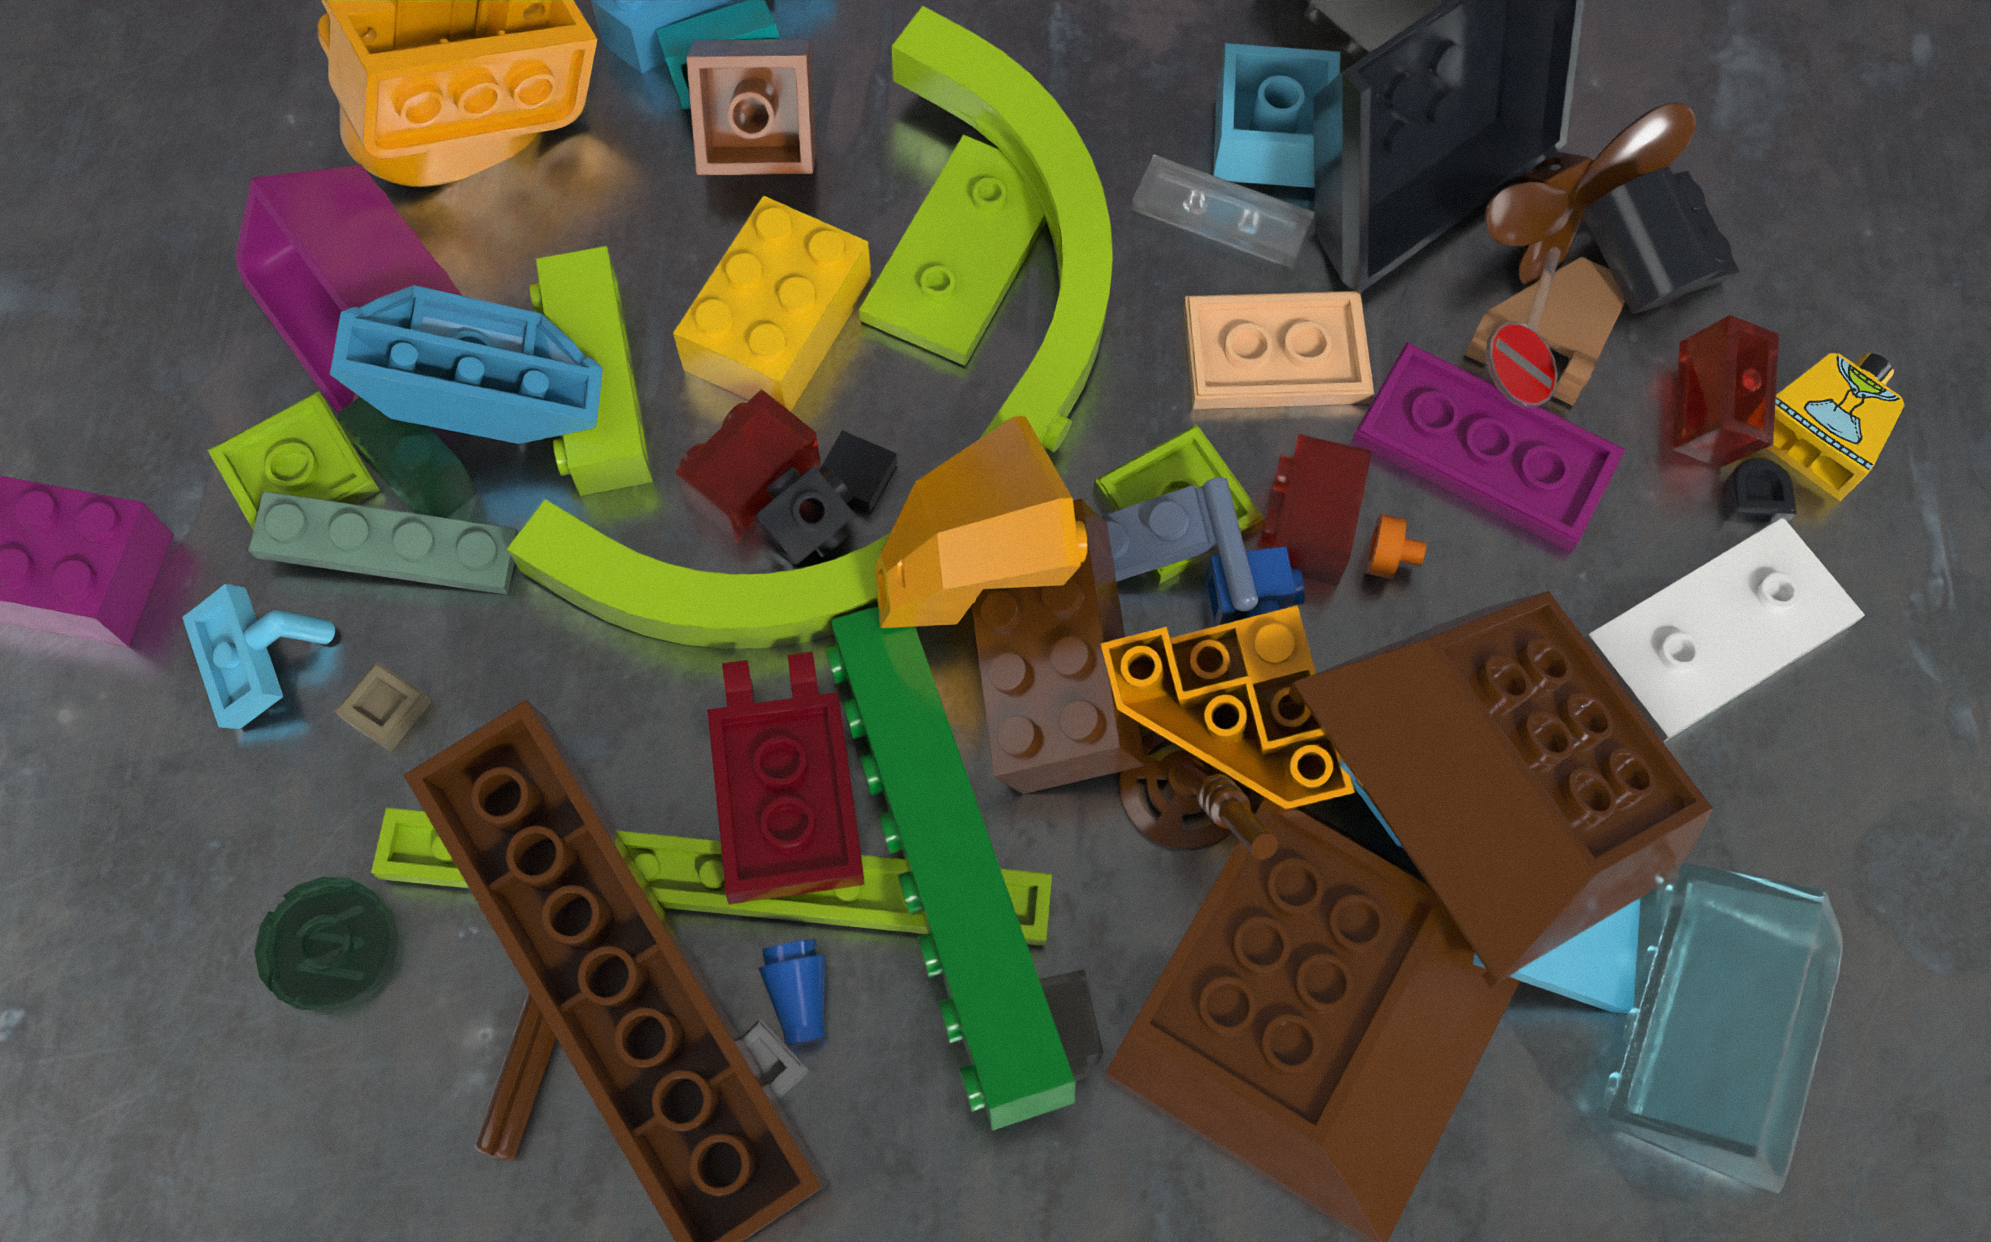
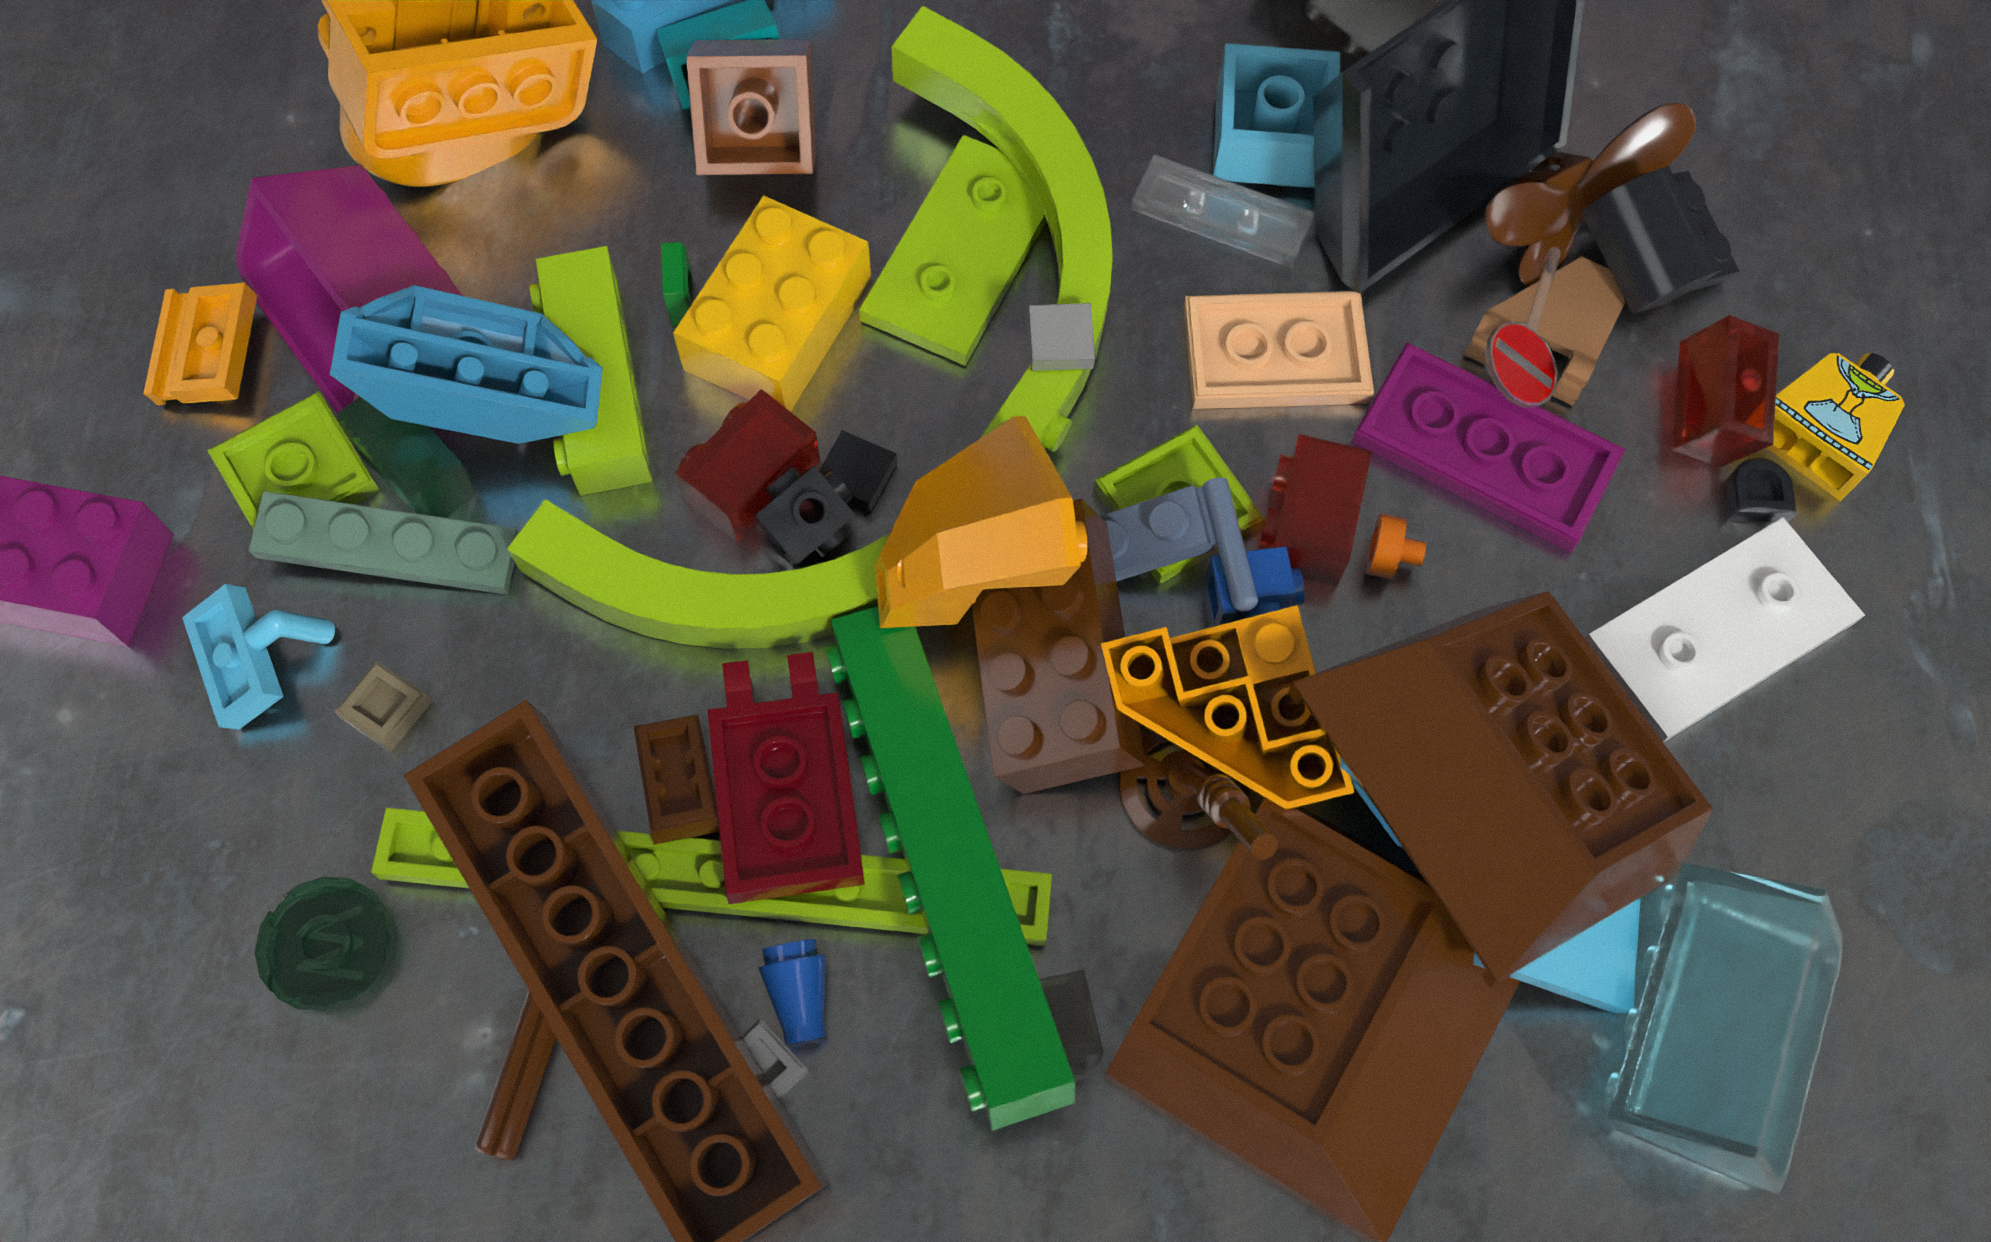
(201, 344): none -> light orange plate
(676, 280): none -> green tile
(676, 779): none -> reddish brown plate
(1061, 337): none -> light grey tile

